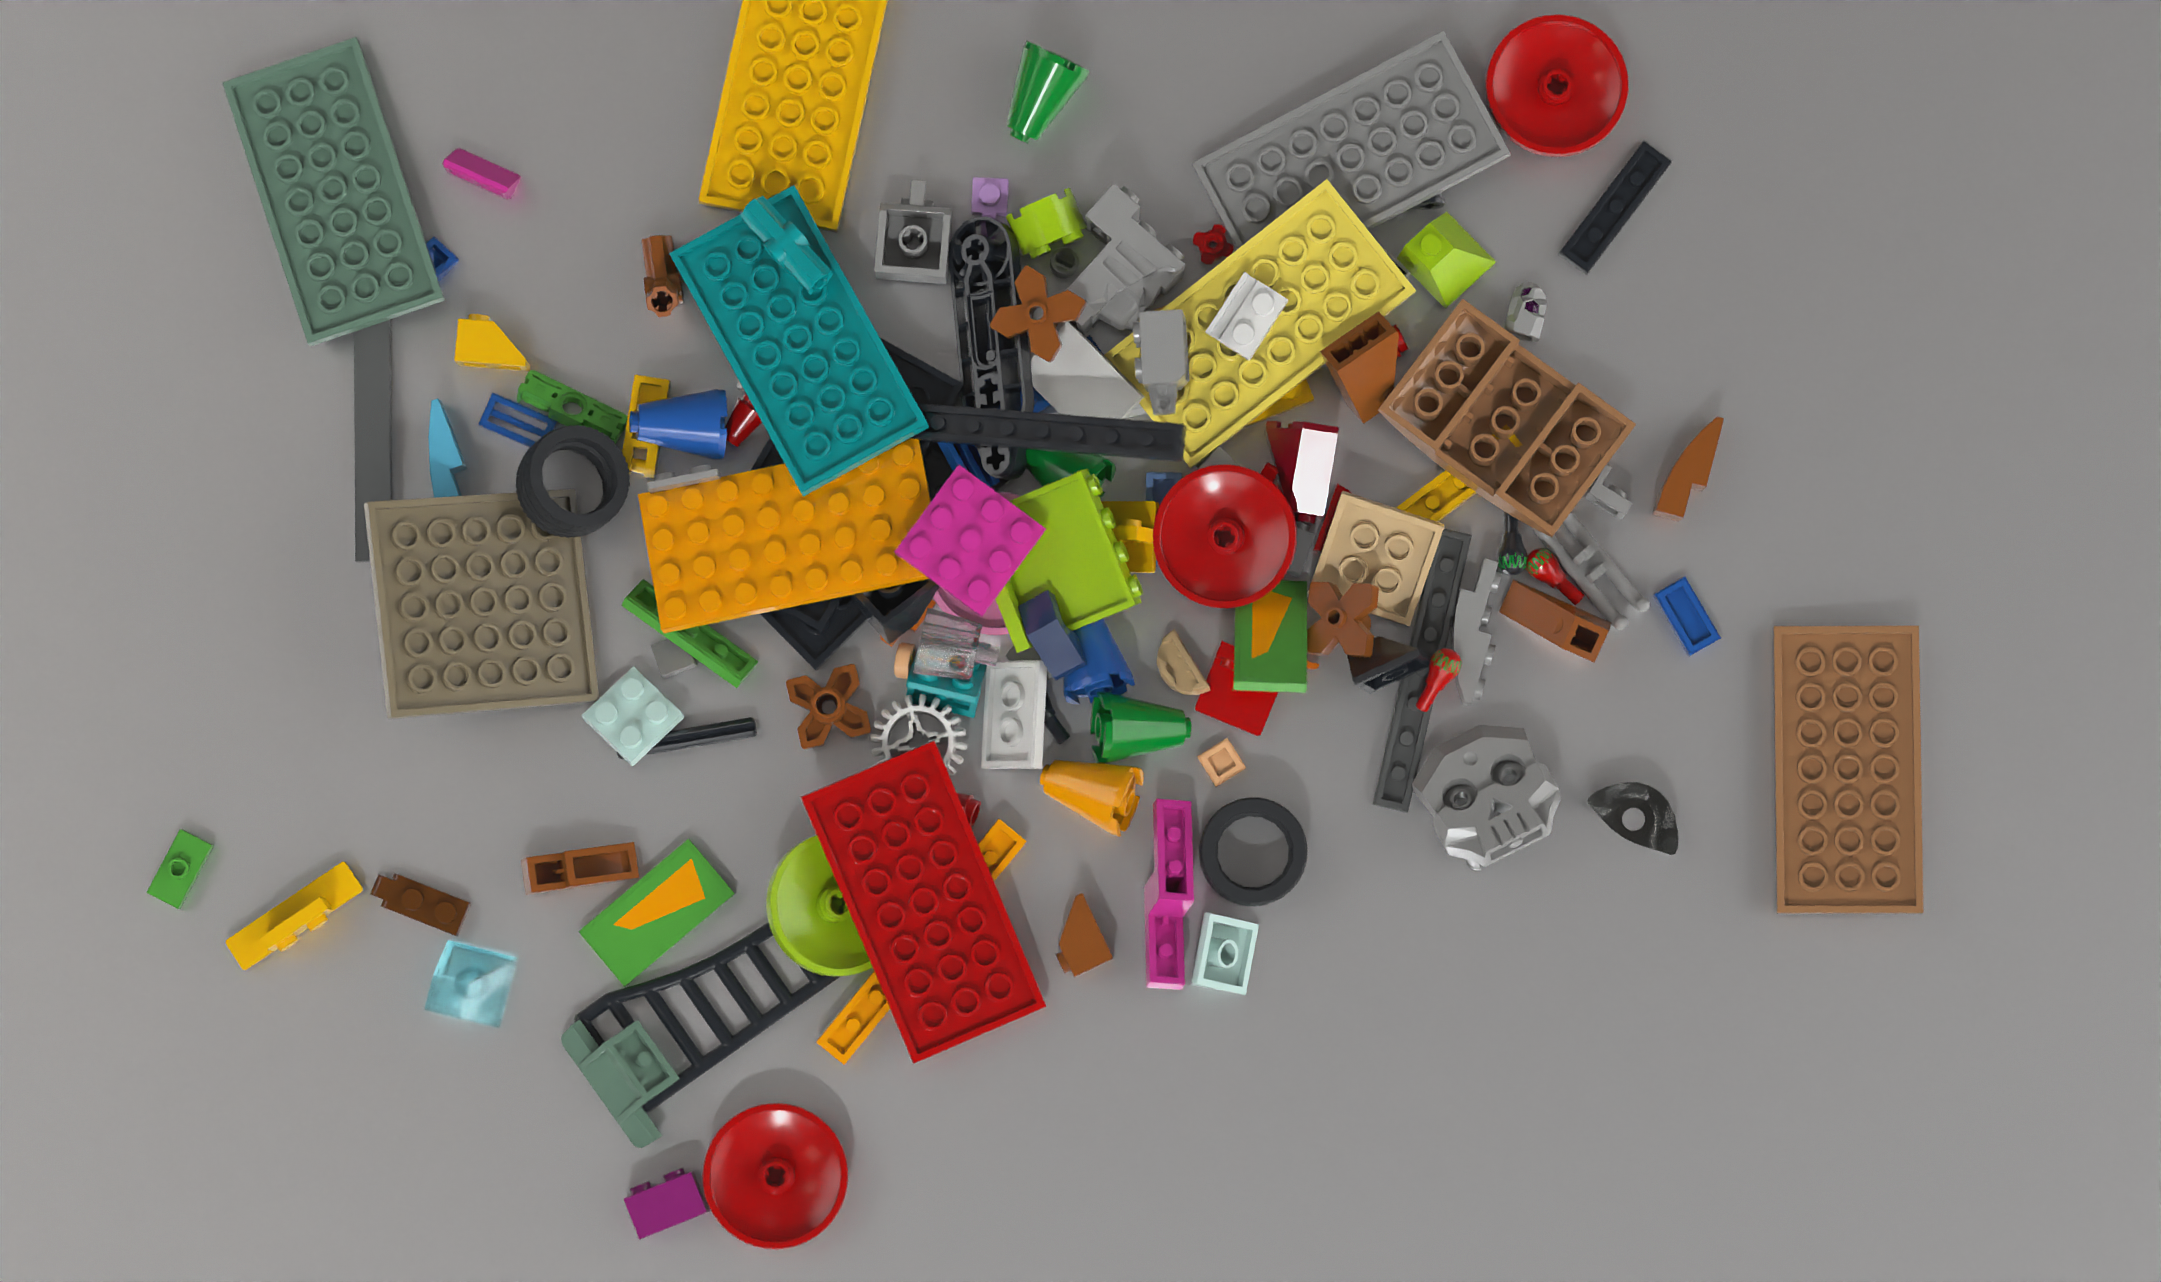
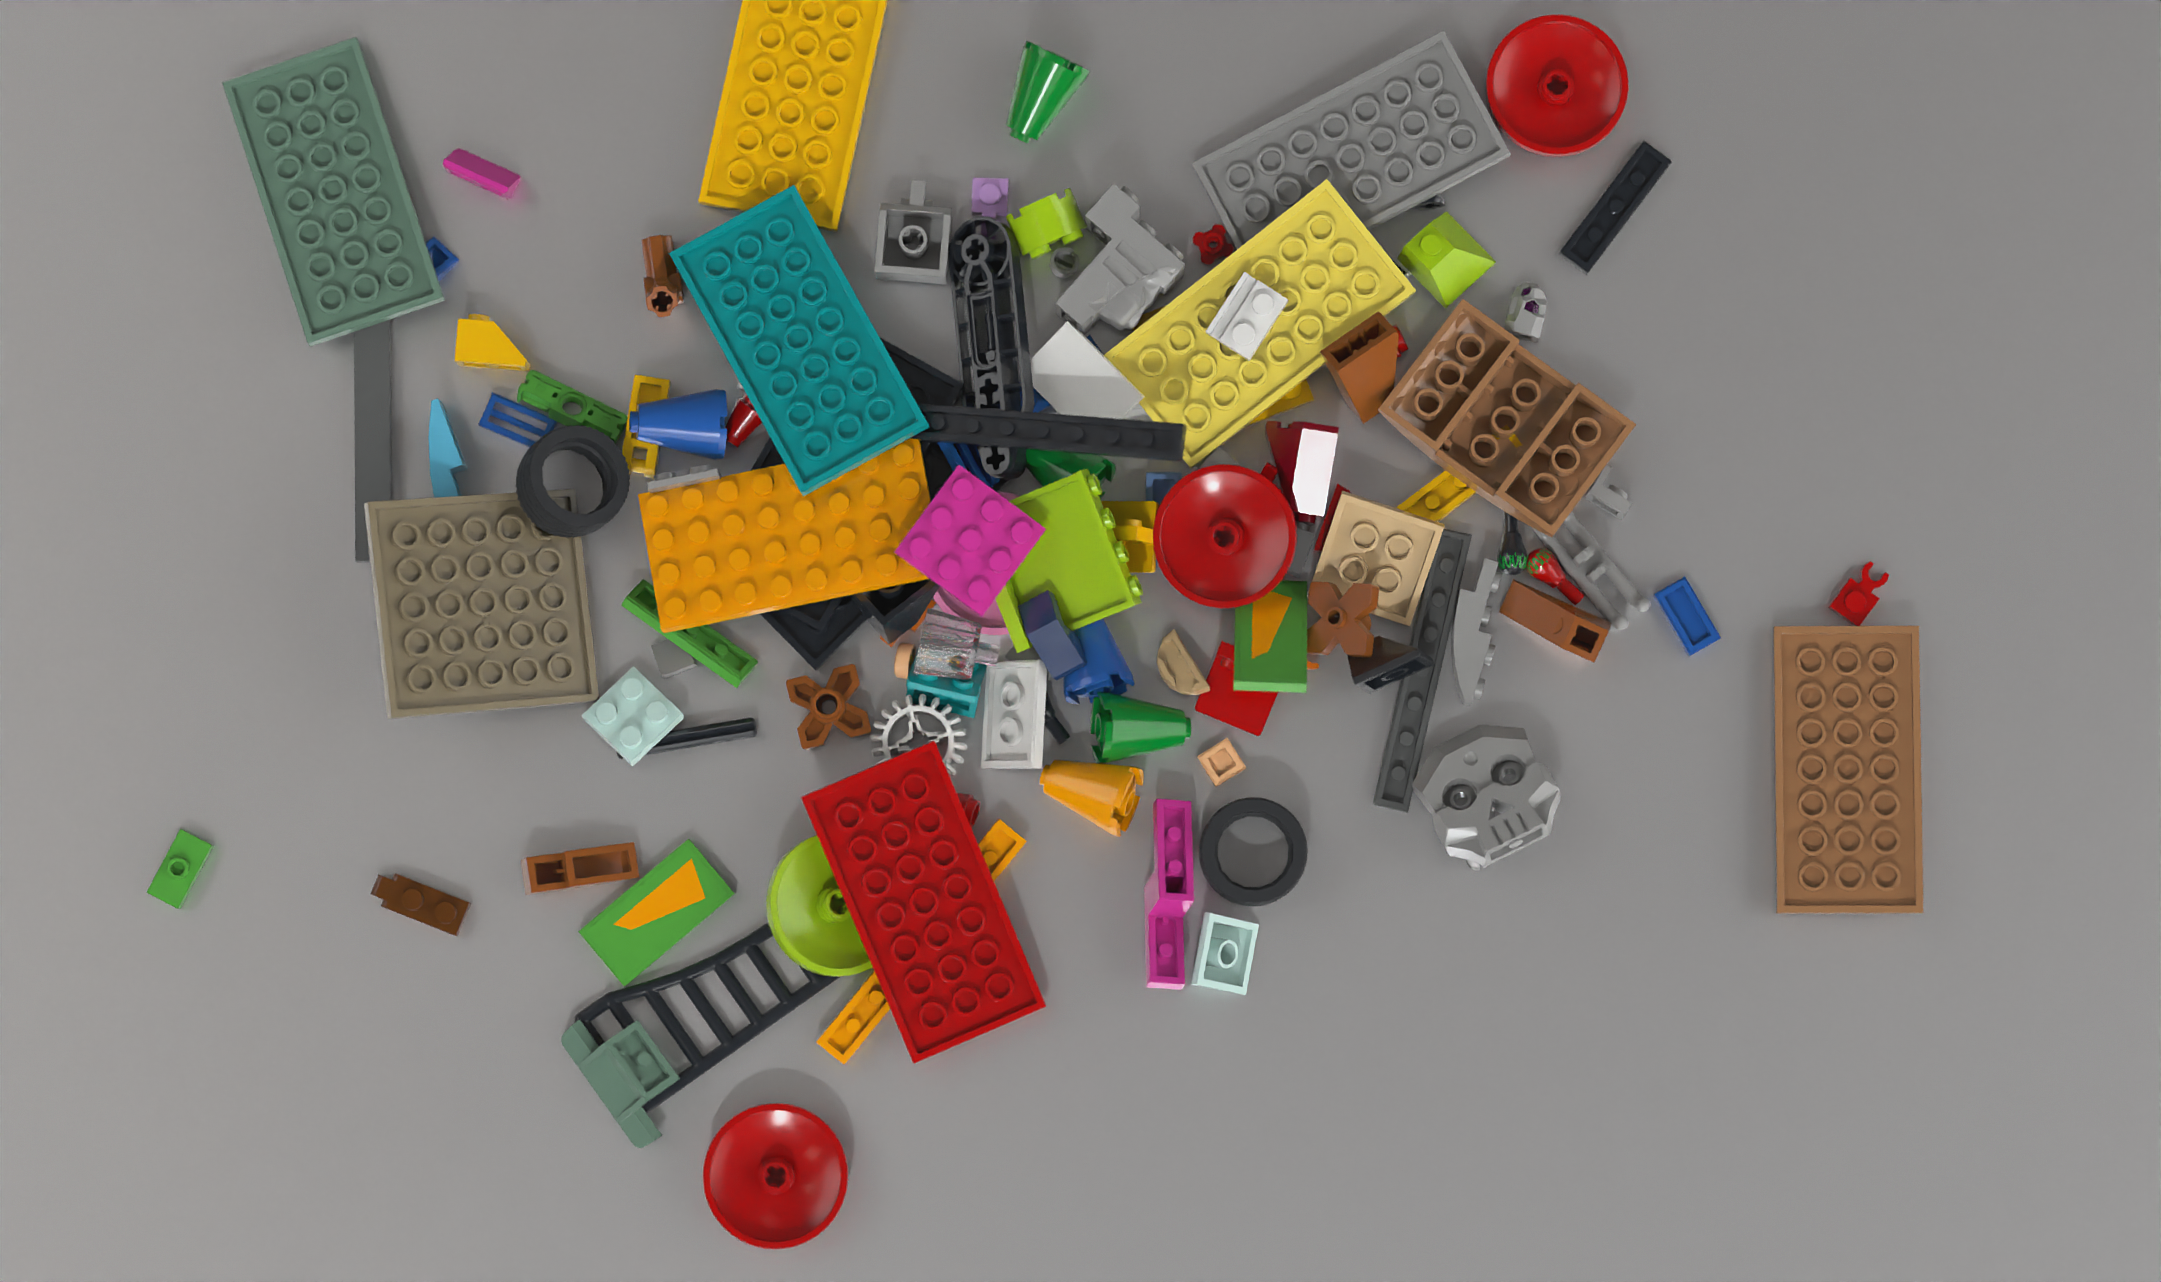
(294, 915): yellow bracket -> none
(471, 984): clear light blue slope -> none
(665, 1204): magenta brick -> none
(786, 244): teal piece -> none
(1056, 309): dark orange plant -> none
(1082, 941): dark orange slope -> none
(1163, 357): light grey hinge -> none
(1443, 668): red piece -> none
(1660, 824): clear smoke piece -> none
(1688, 473): dark orange slope -> none
(1855, 599): none -> red plate

